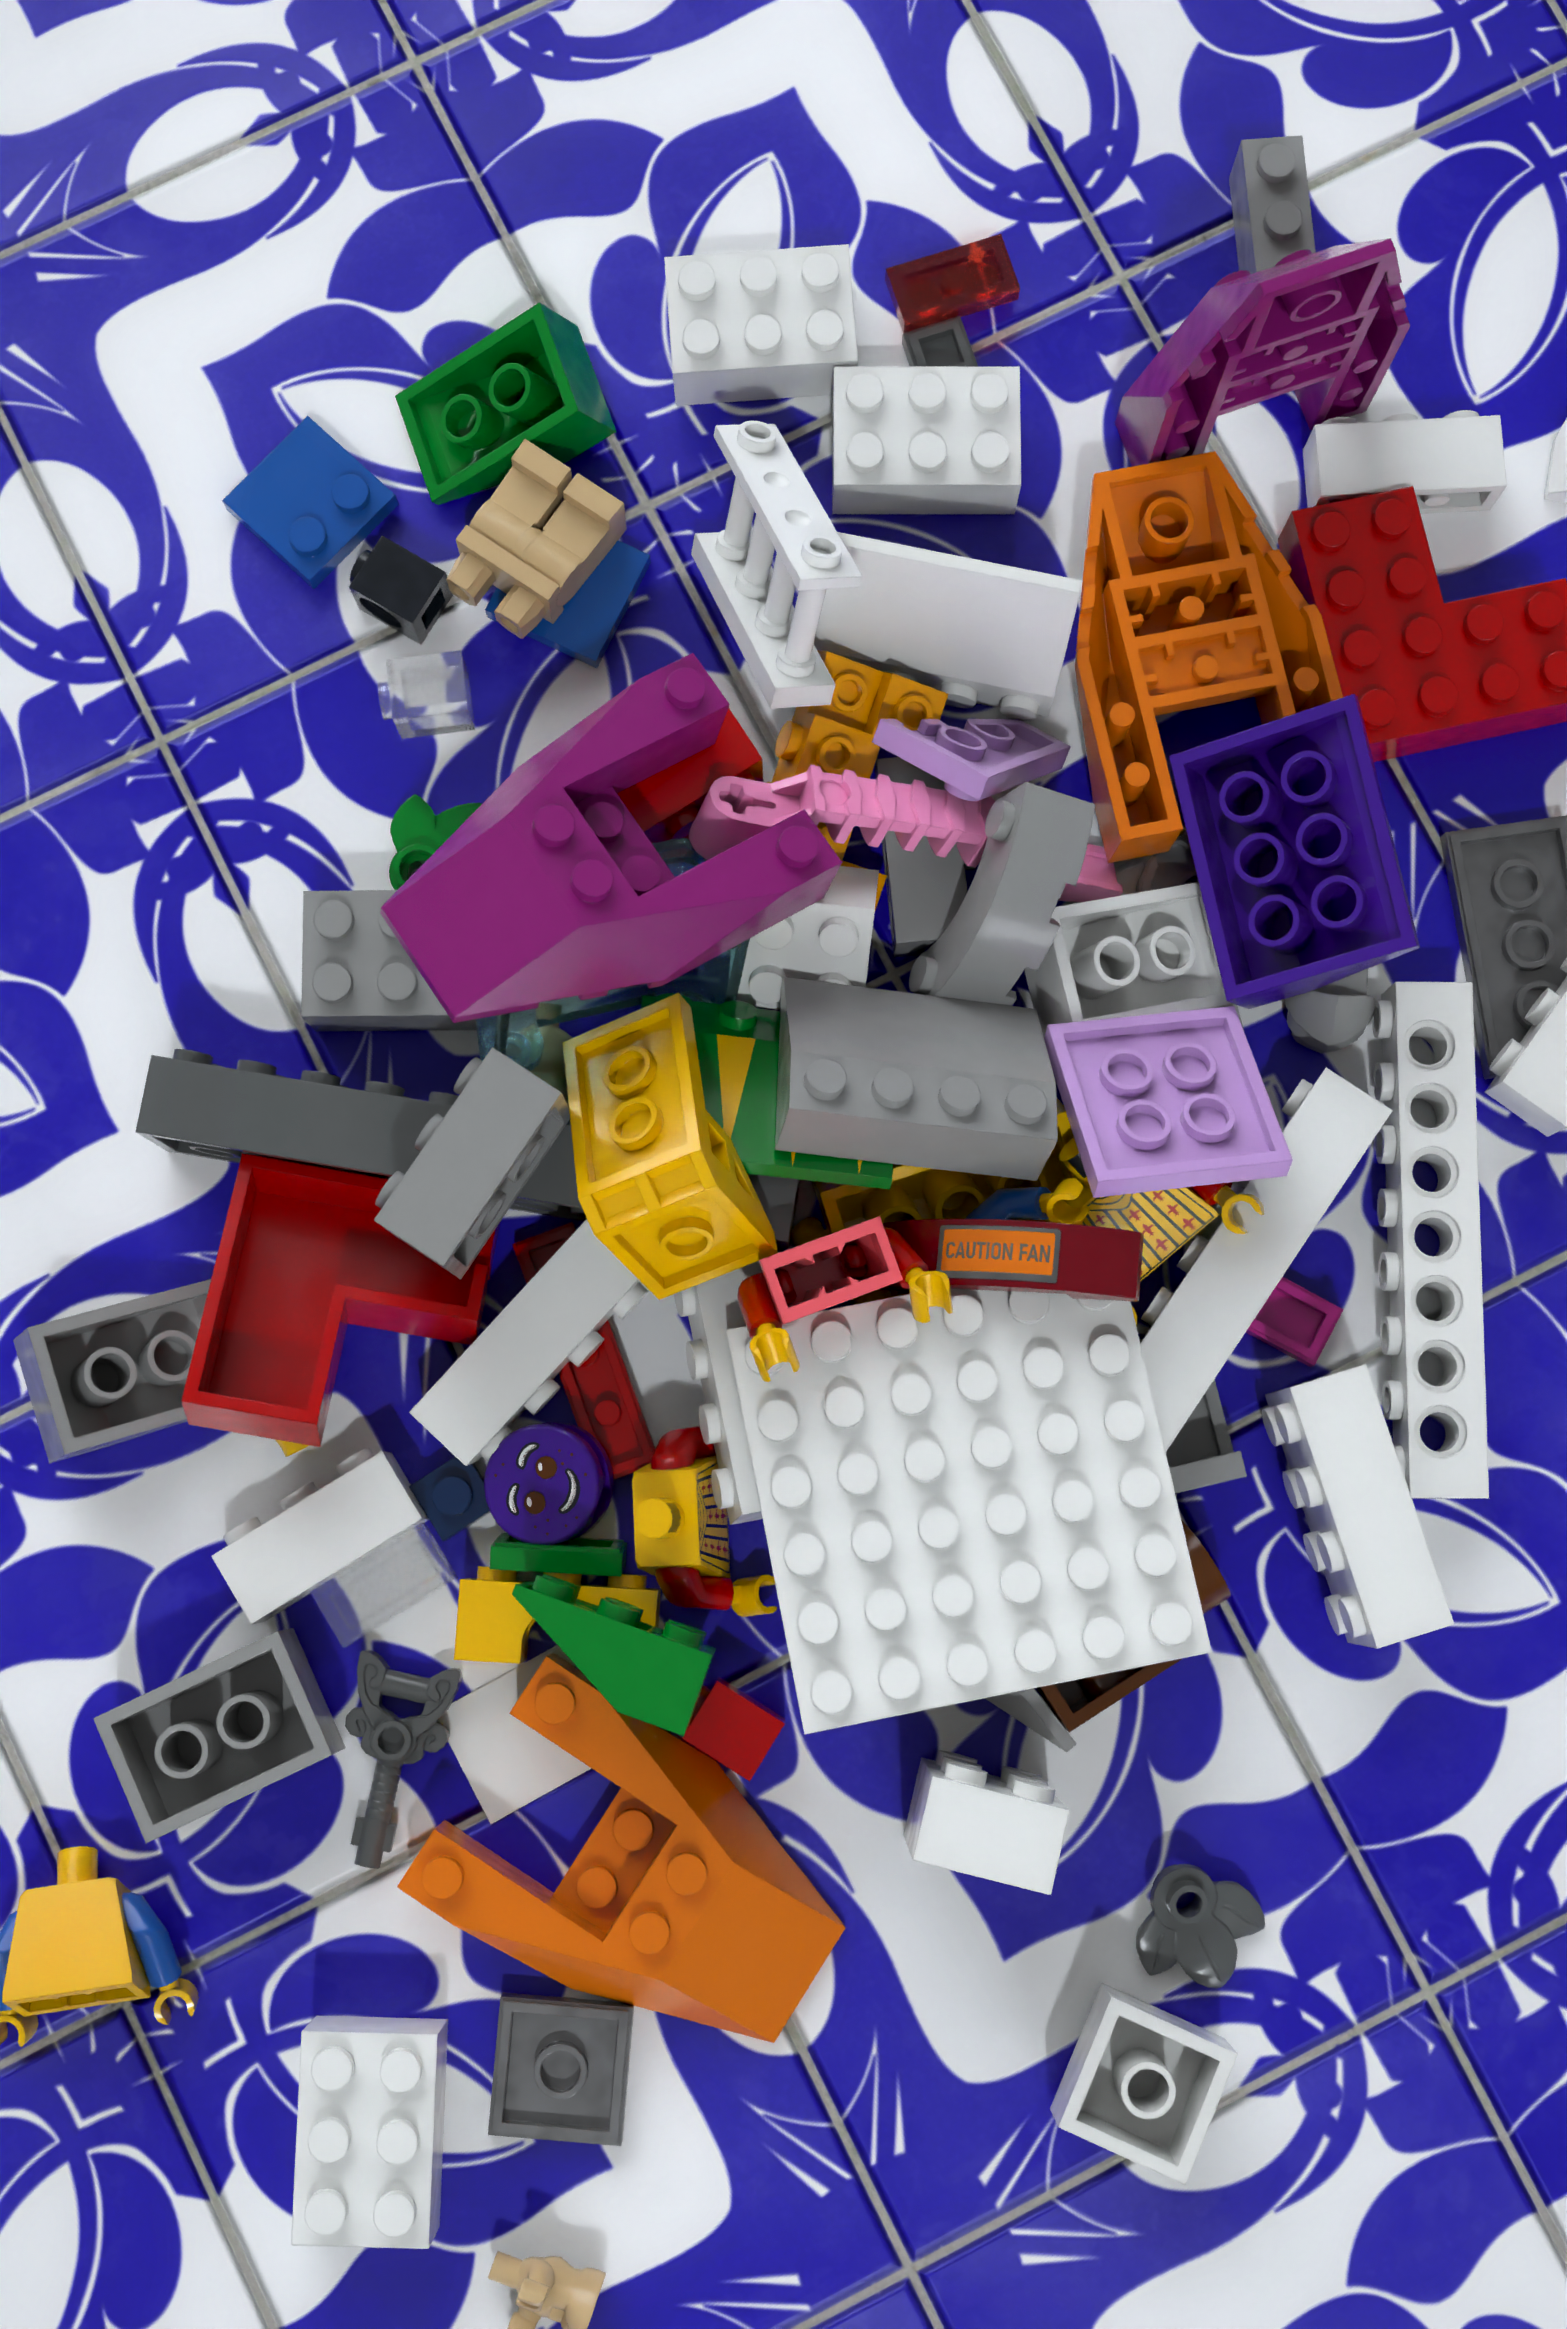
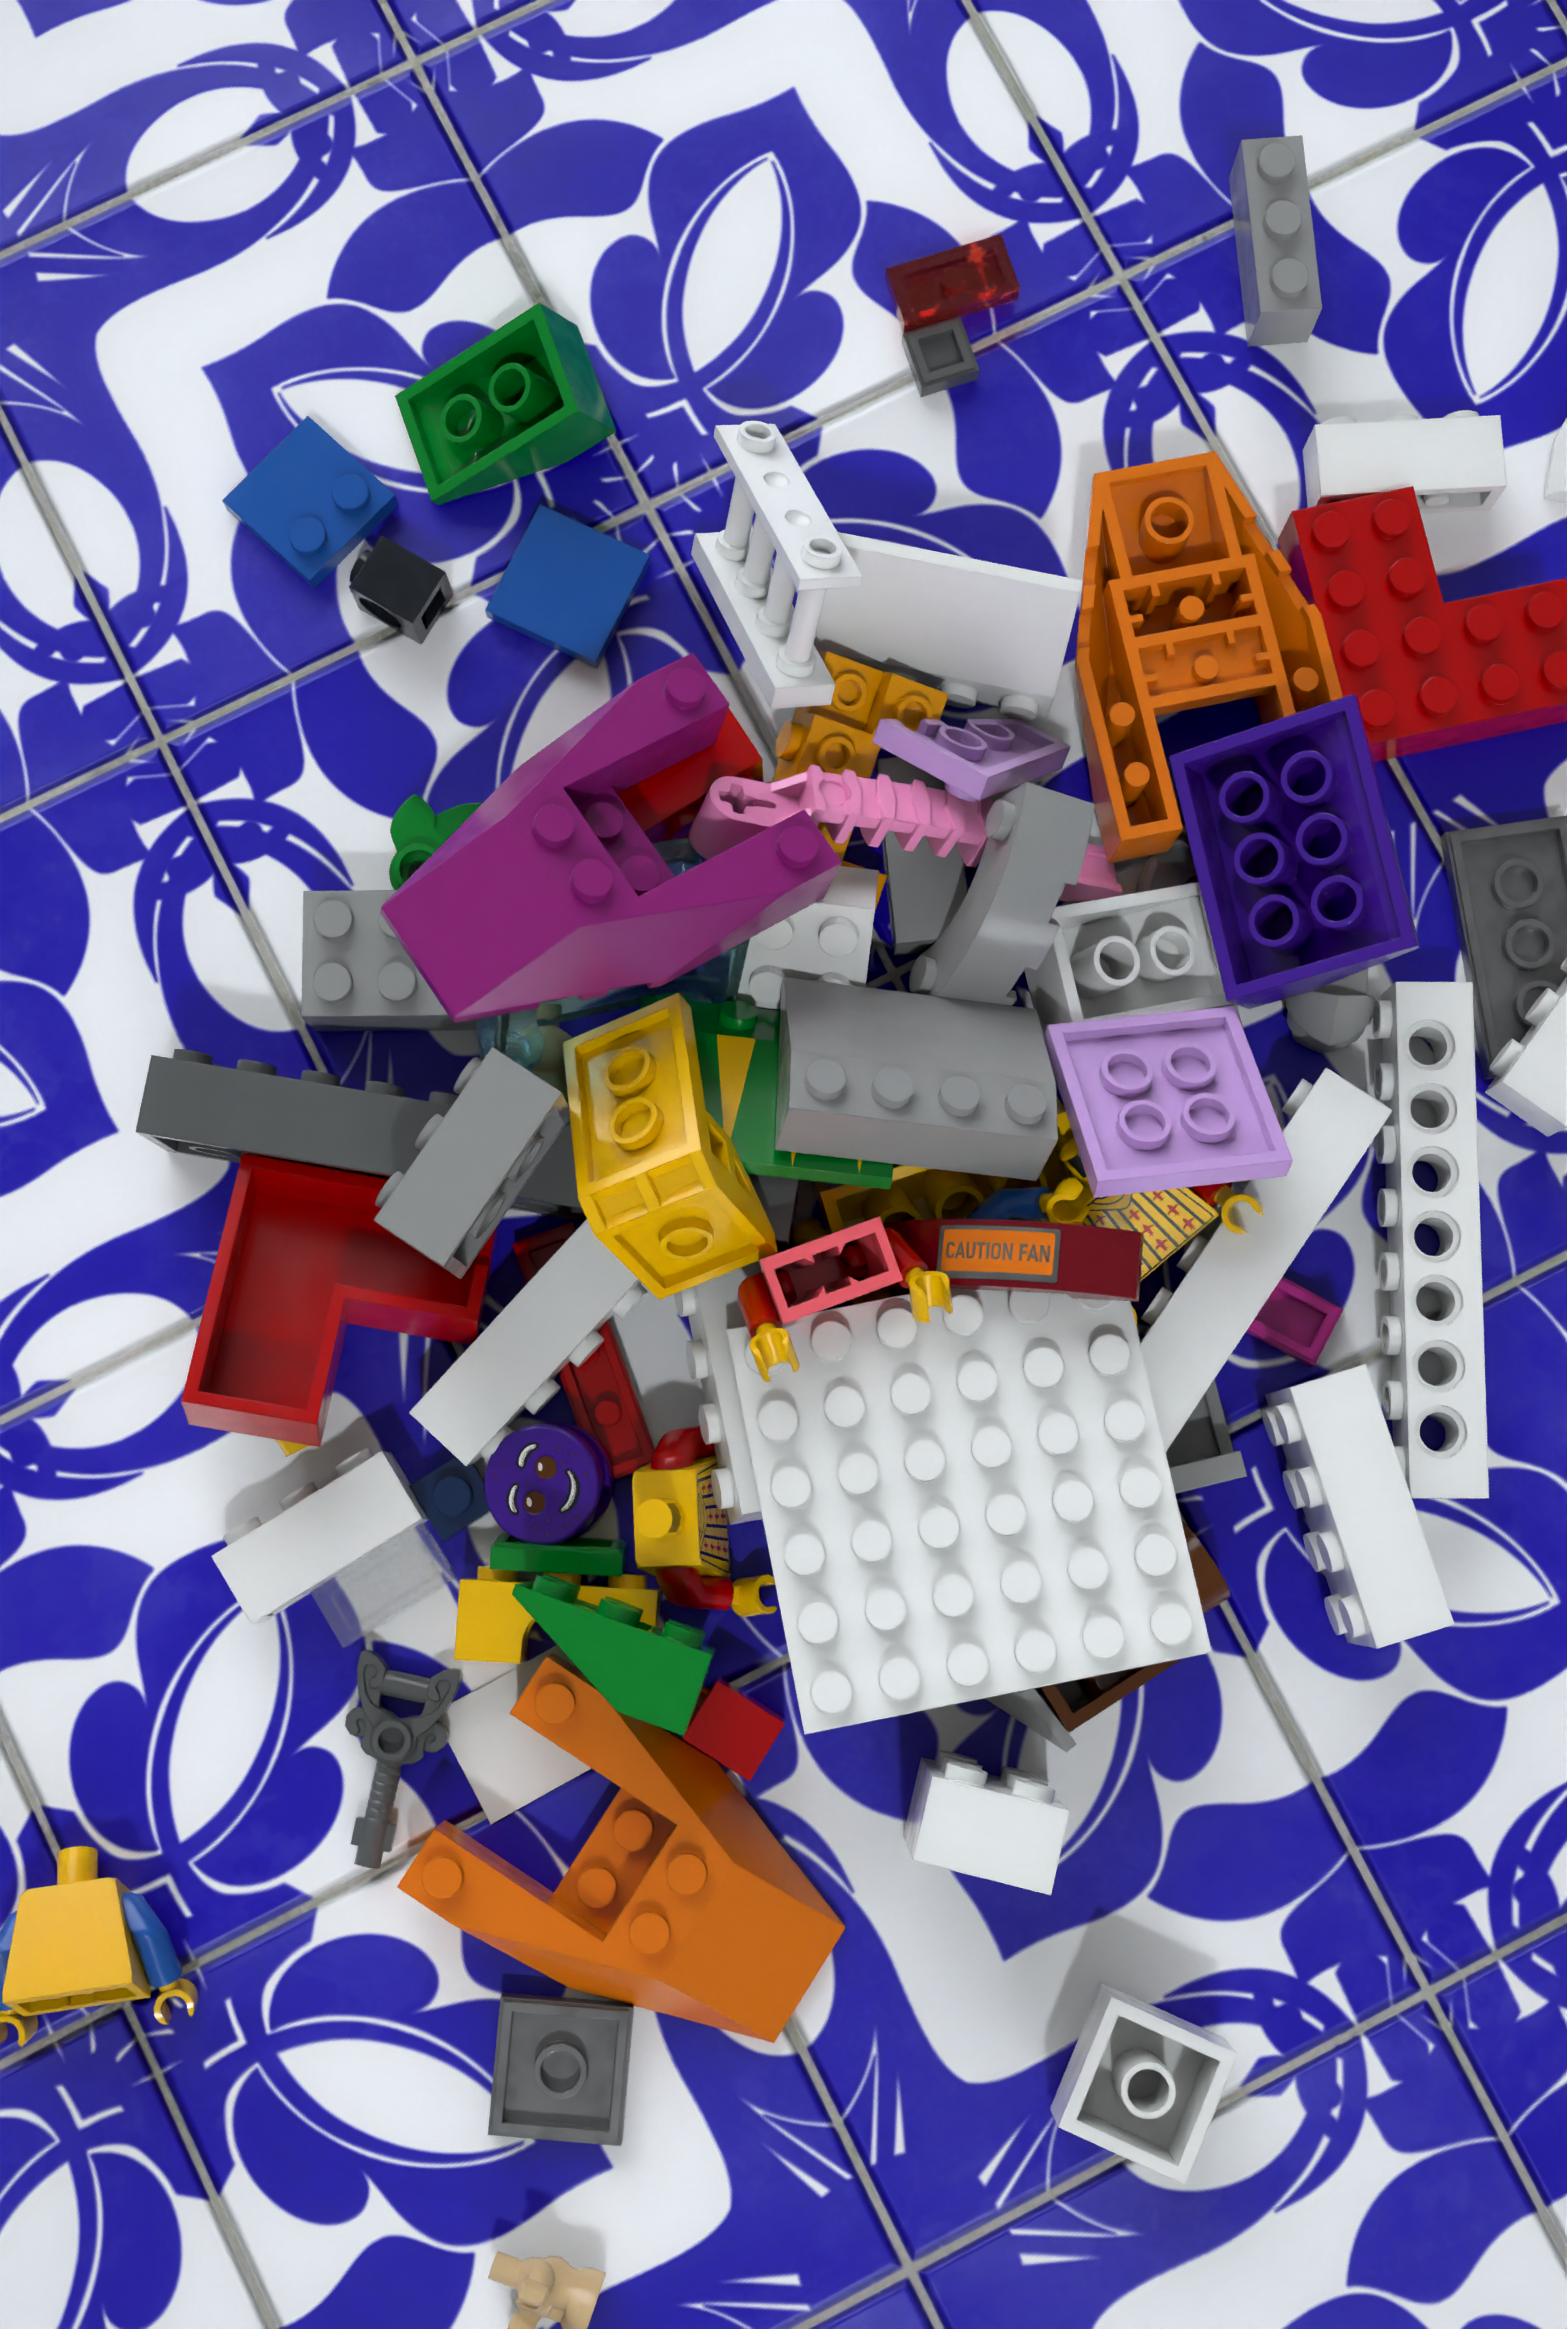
(111, 1370): light grey slope -> none
(219, 1733): light grey brick -> none
(370, 2132): white brick -> none
(427, 694): clear brick -> none
(535, 540): tan hips -> none
(759, 323): white brick -> none
(926, 440): white brick -> none
(1201, 1932): dark grey plate -> none
(1304, 327): magenta wedge -> none

